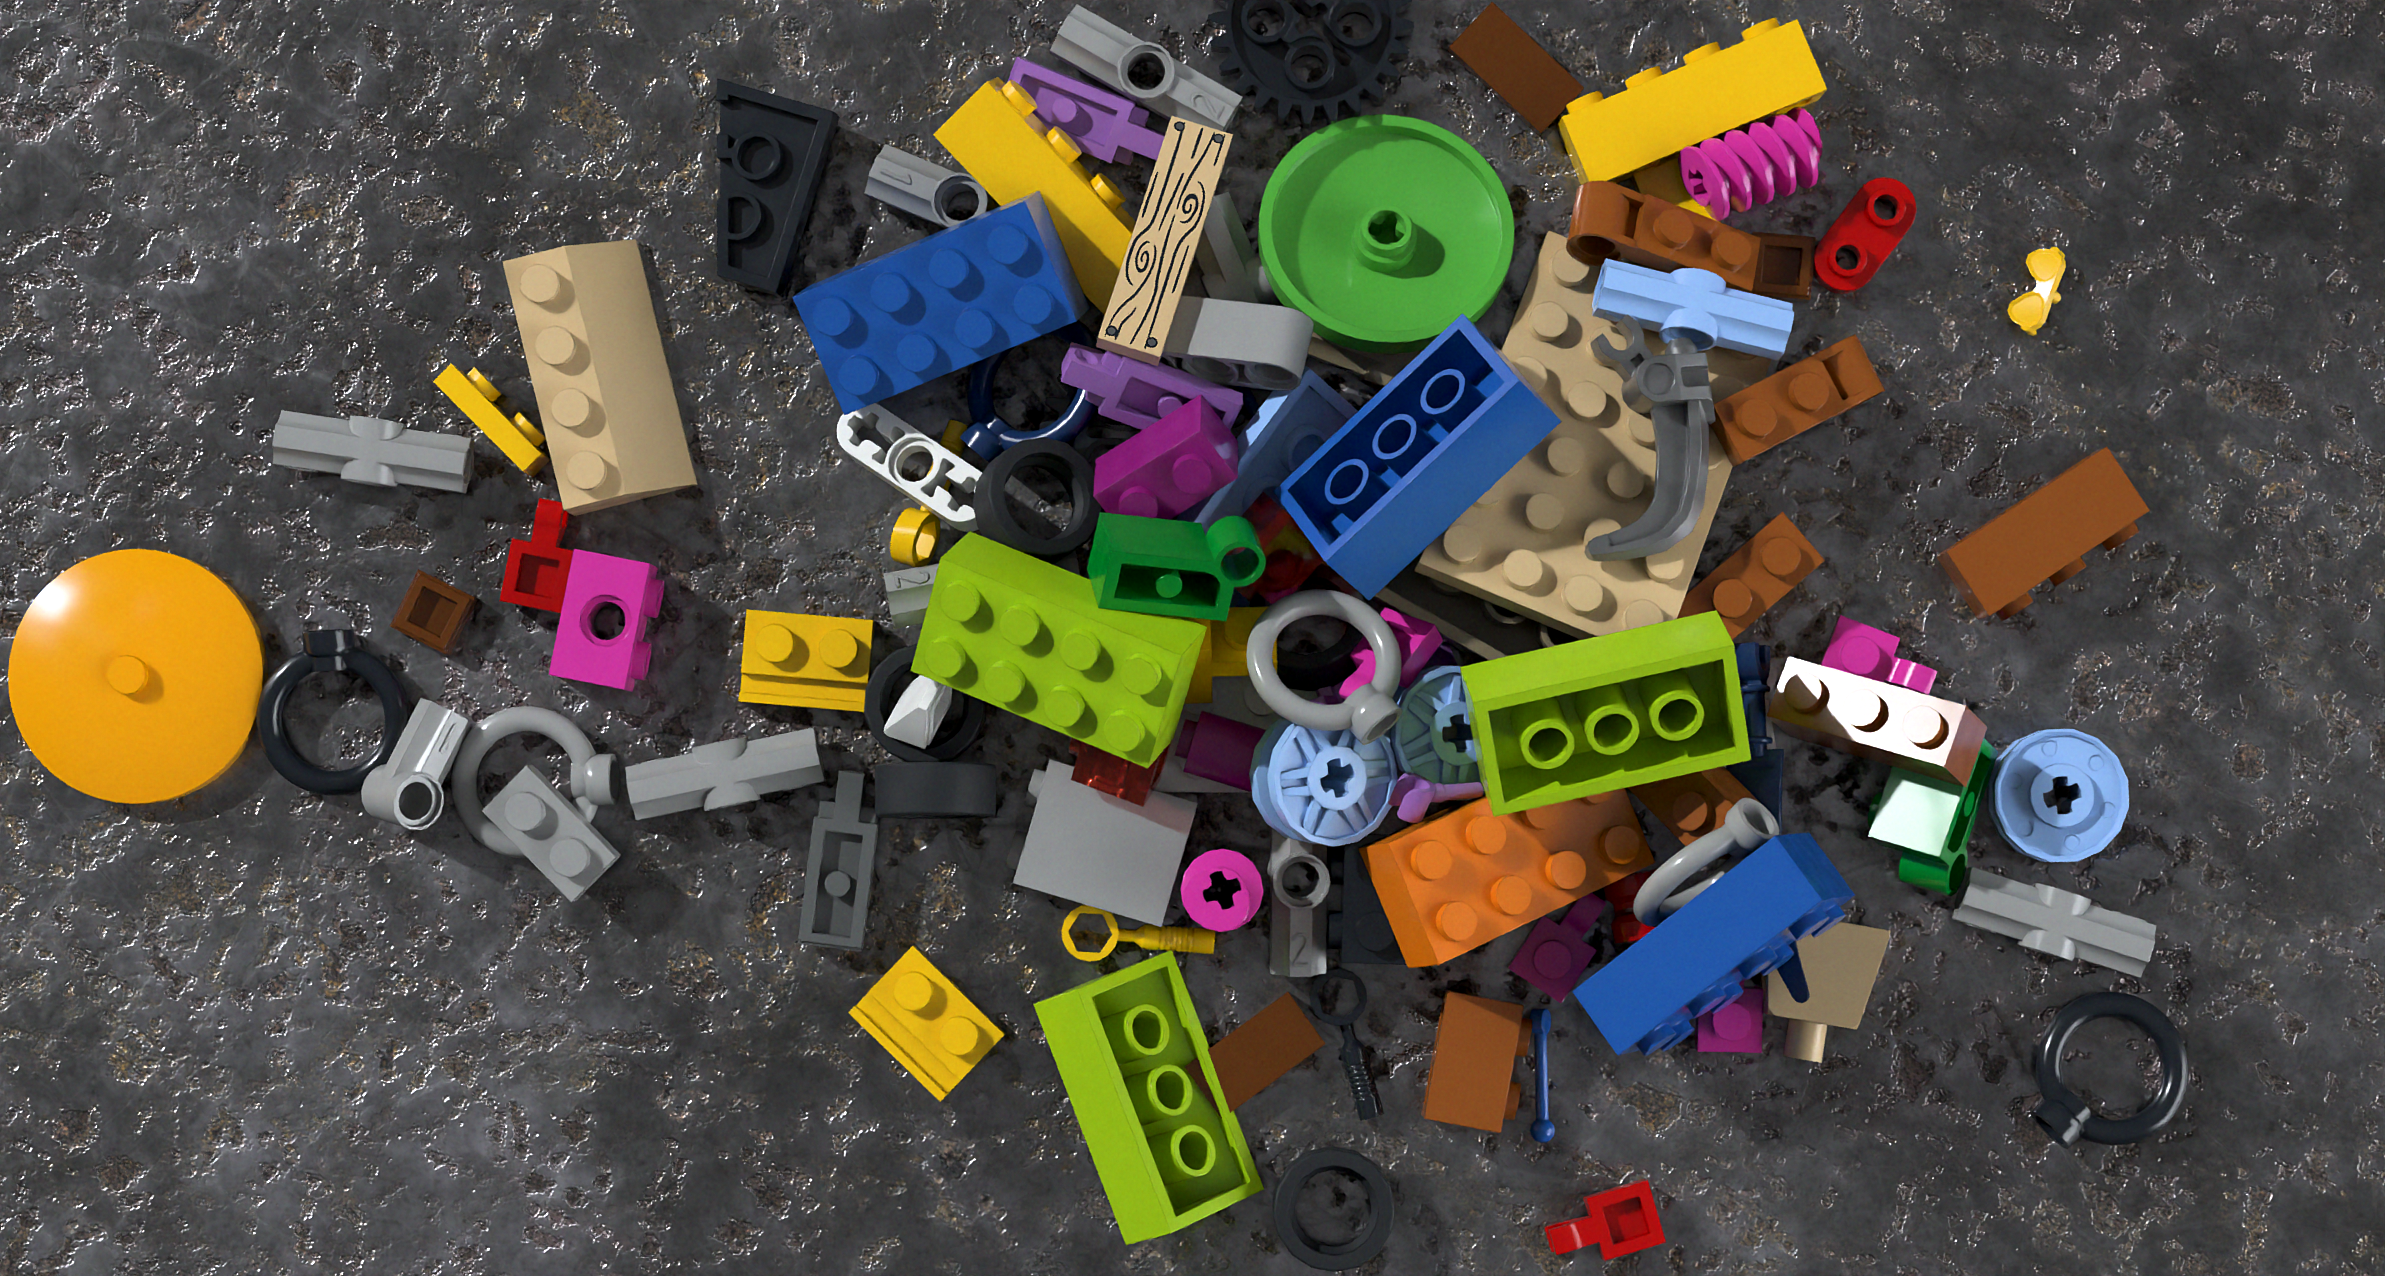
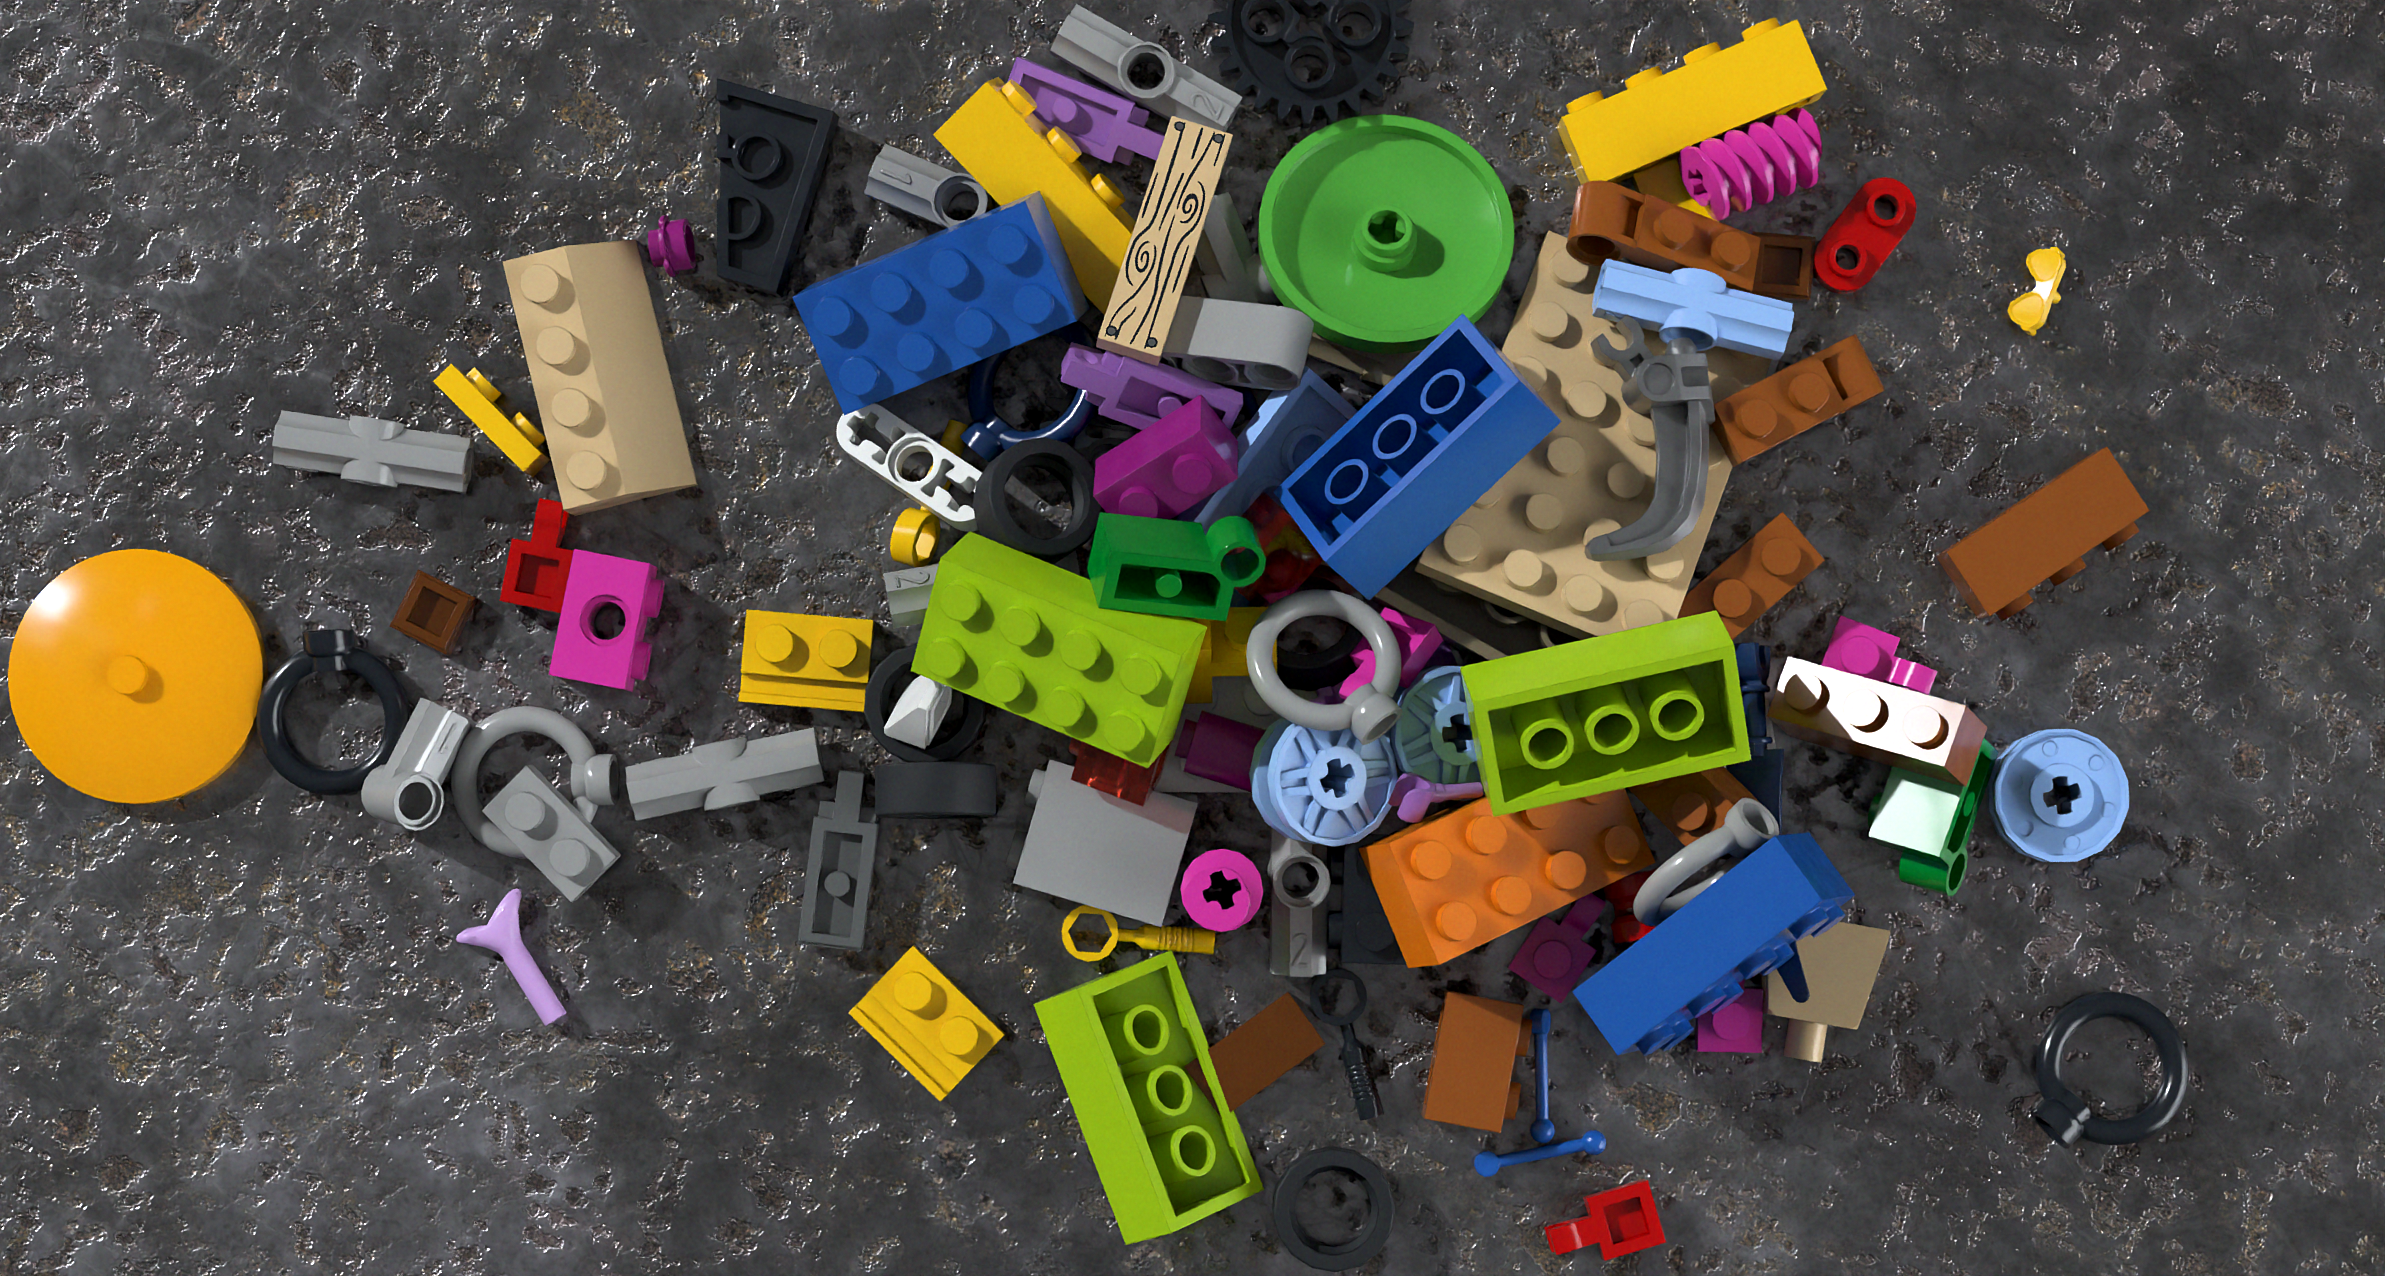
(504, 937): none -> lavender piece
(672, 246): none -> magenta plate
(1488, 1163): none -> blue hinge
(1515, 69): reddish brown tile -> none
(2054, 922): light grey piece -> none

